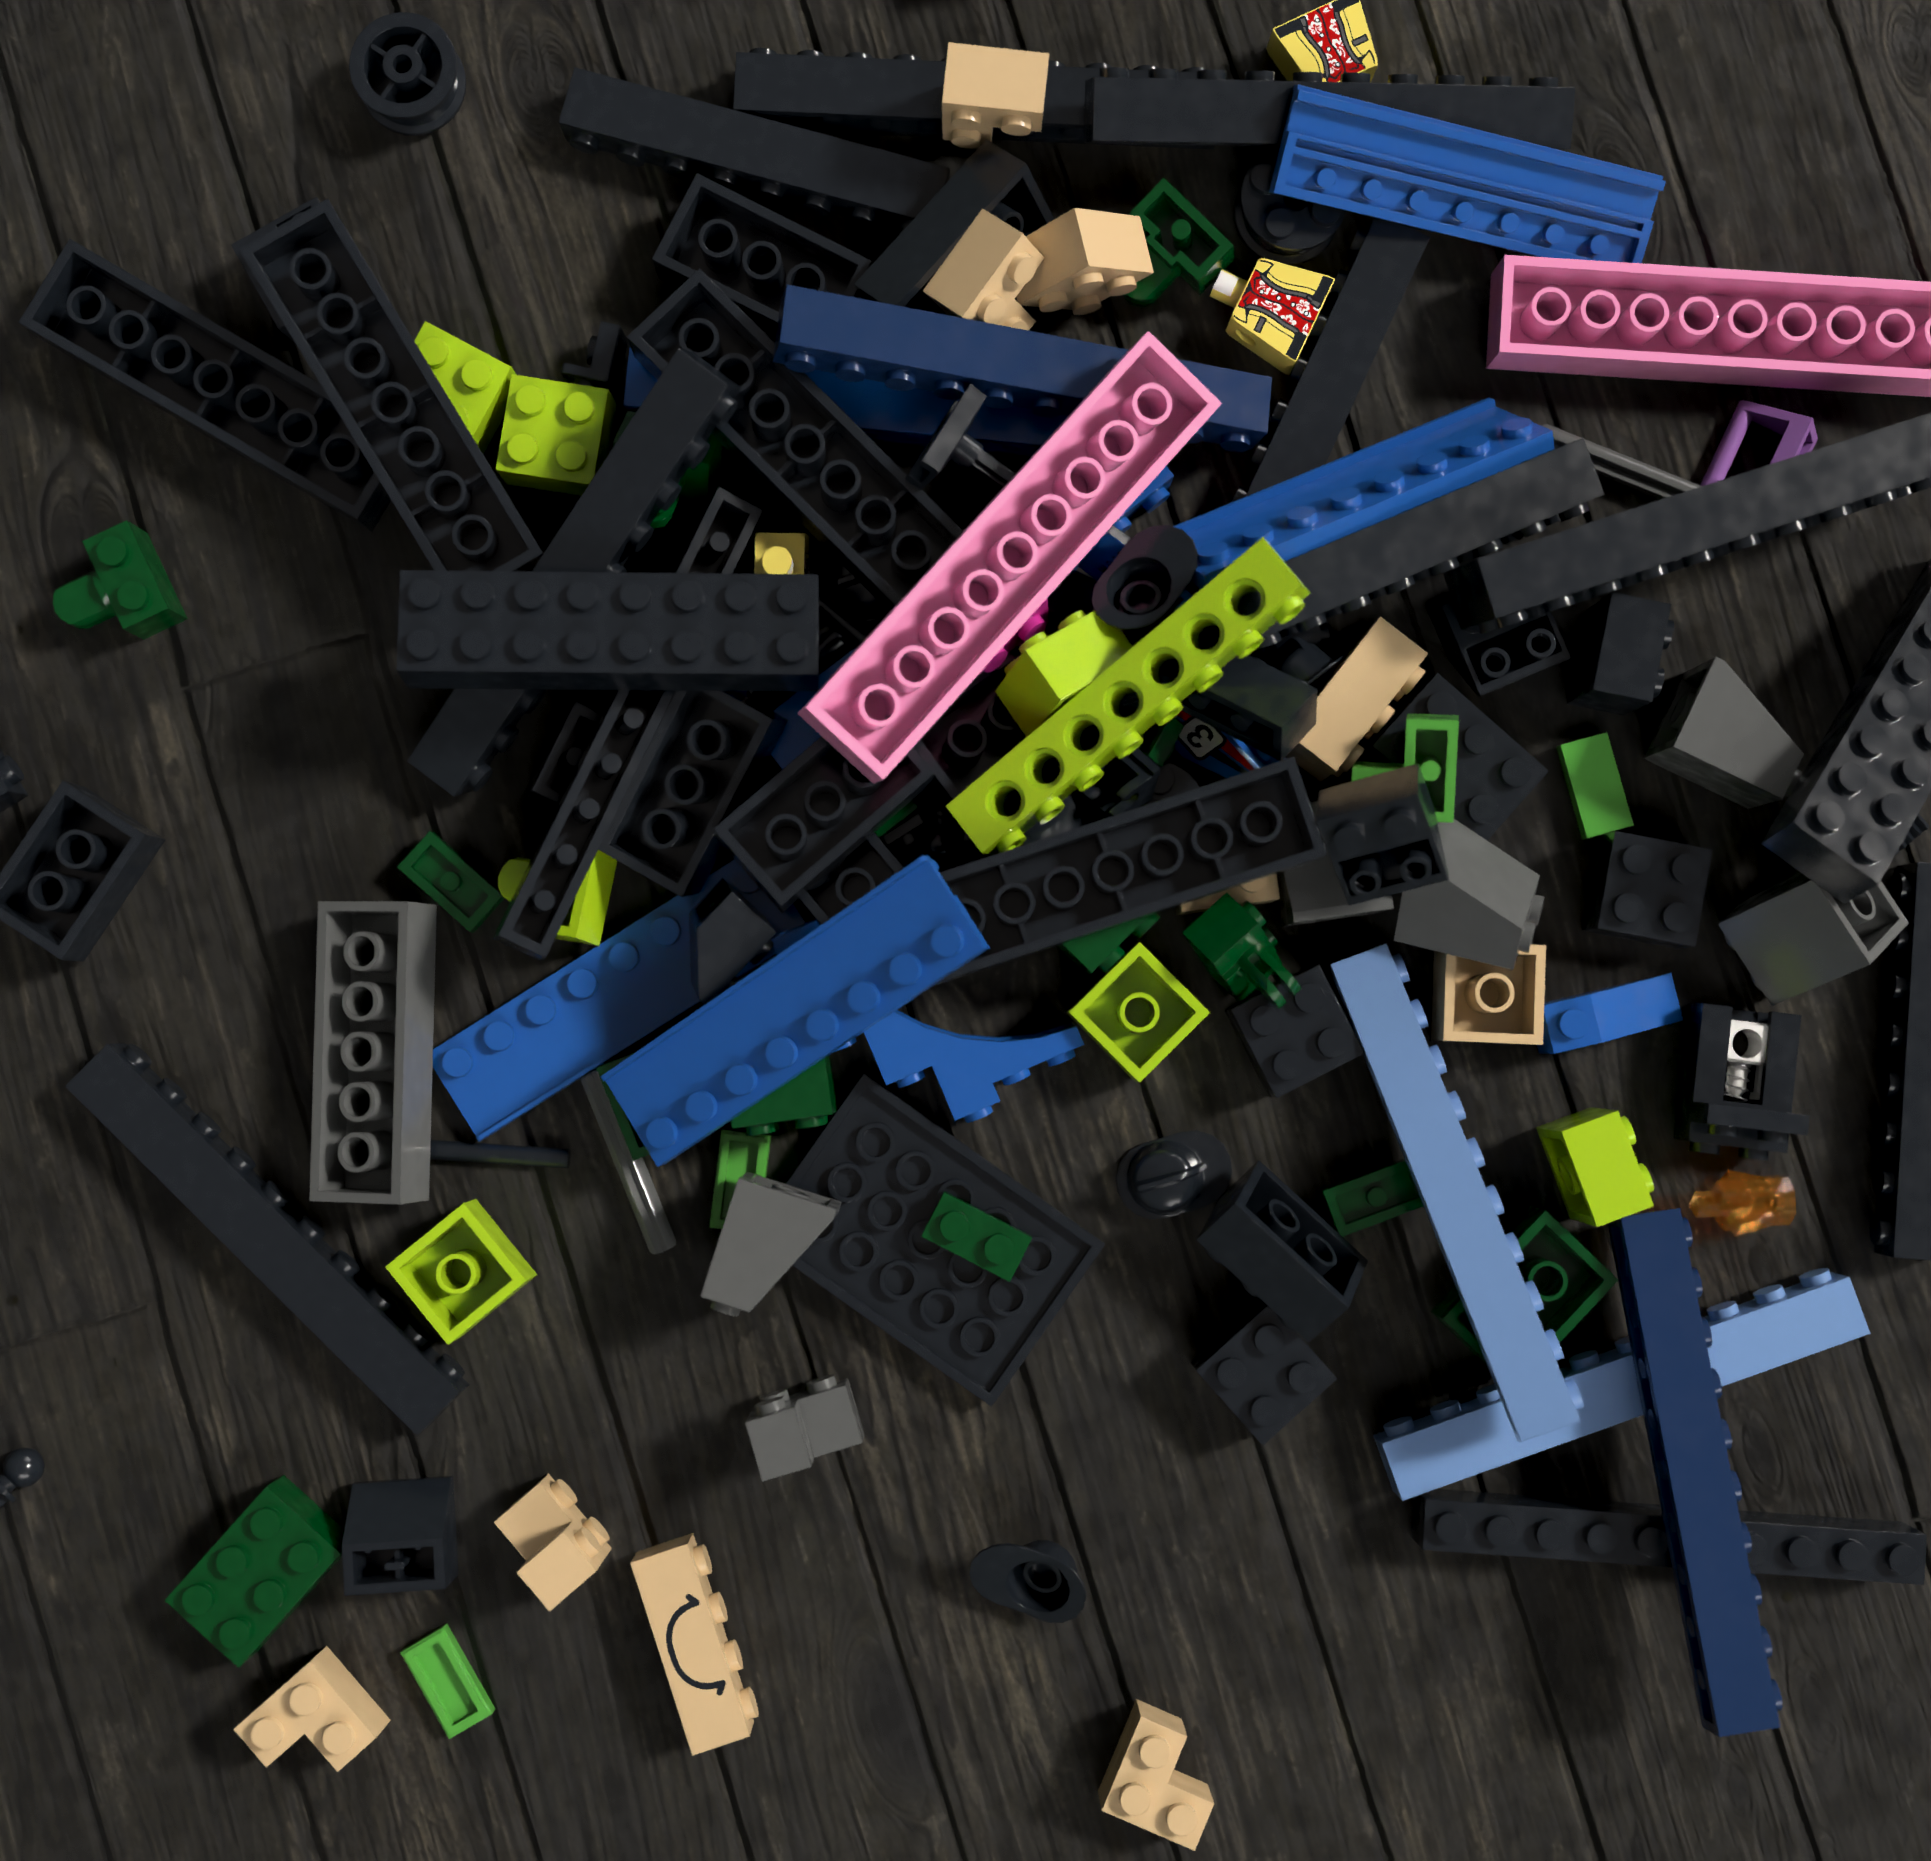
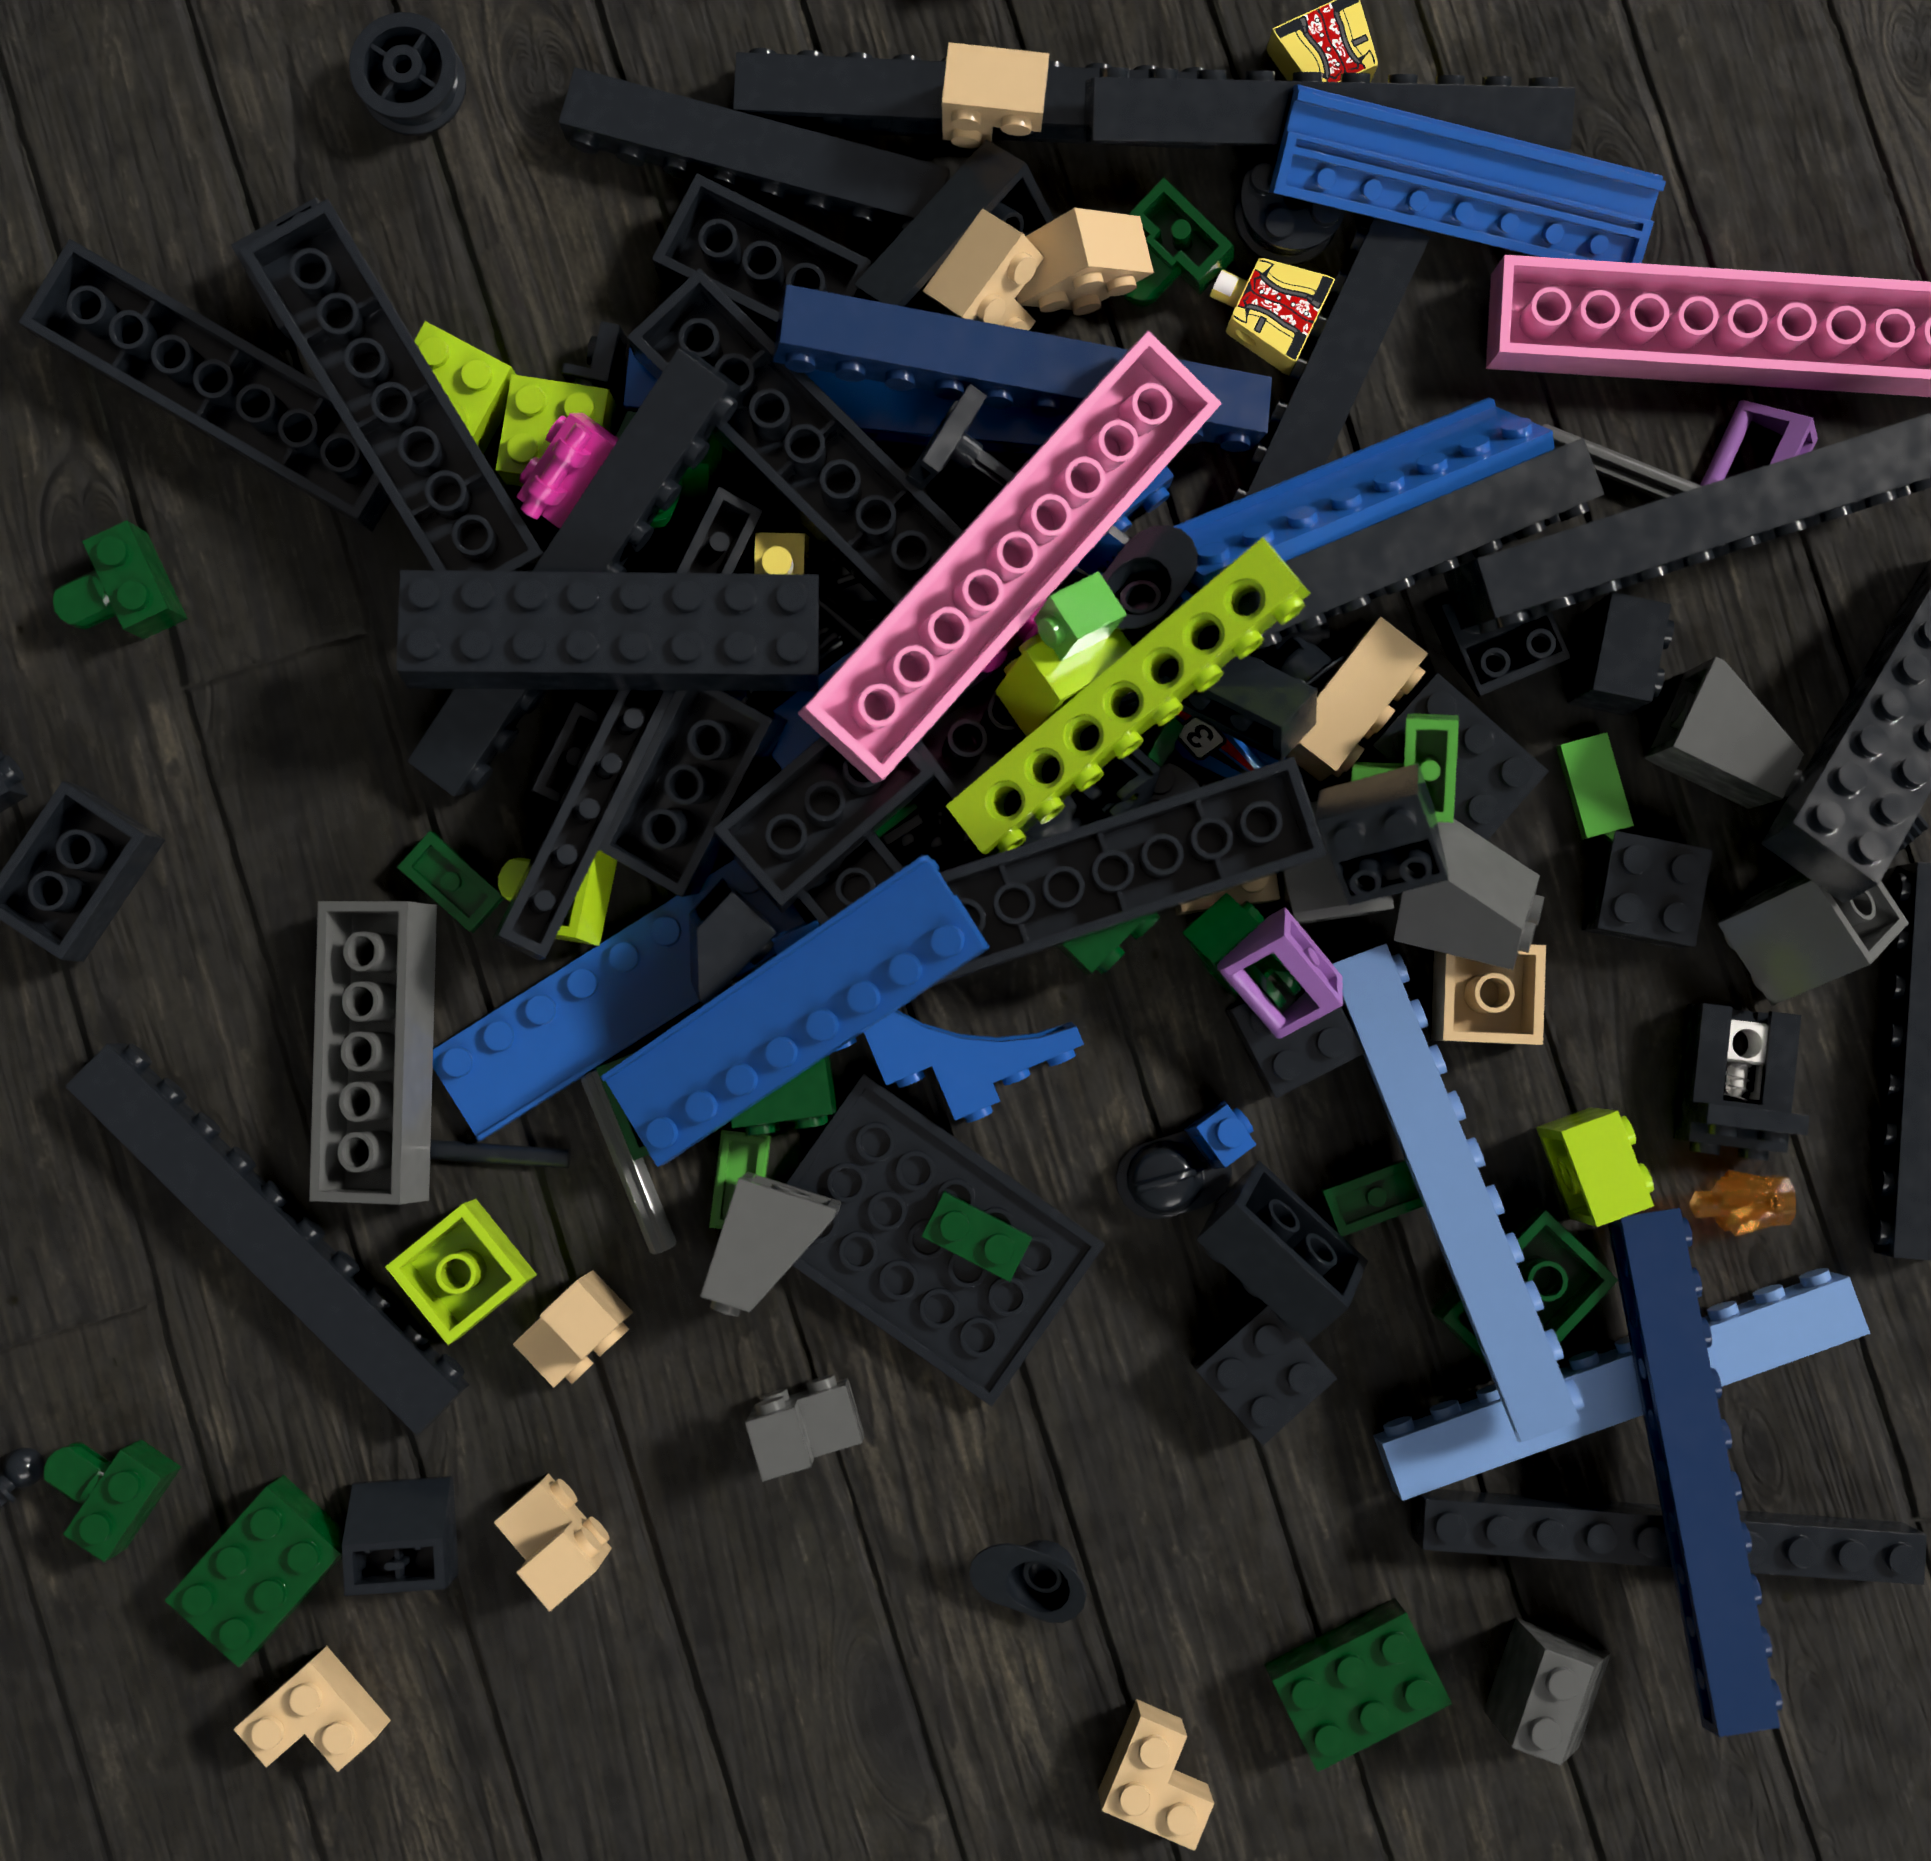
(112, 1495): none -> dark green brick
(447, 1681): bright green tile -> none
(565, 469): none -> dark pink brick
(574, 1325): none -> tan brick
(694, 1644): tan brick -> none
(1079, 616): none -> bright green brick
(1138, 1012): lime brick -> none
(1222, 1135): none -> blue brick
(1302, 958): none -> medium lavender tile
(1358, 1684): none -> dark green brick
(1545, 1691): none -> dark grey slope
(1609, 1013): blue slope -> none

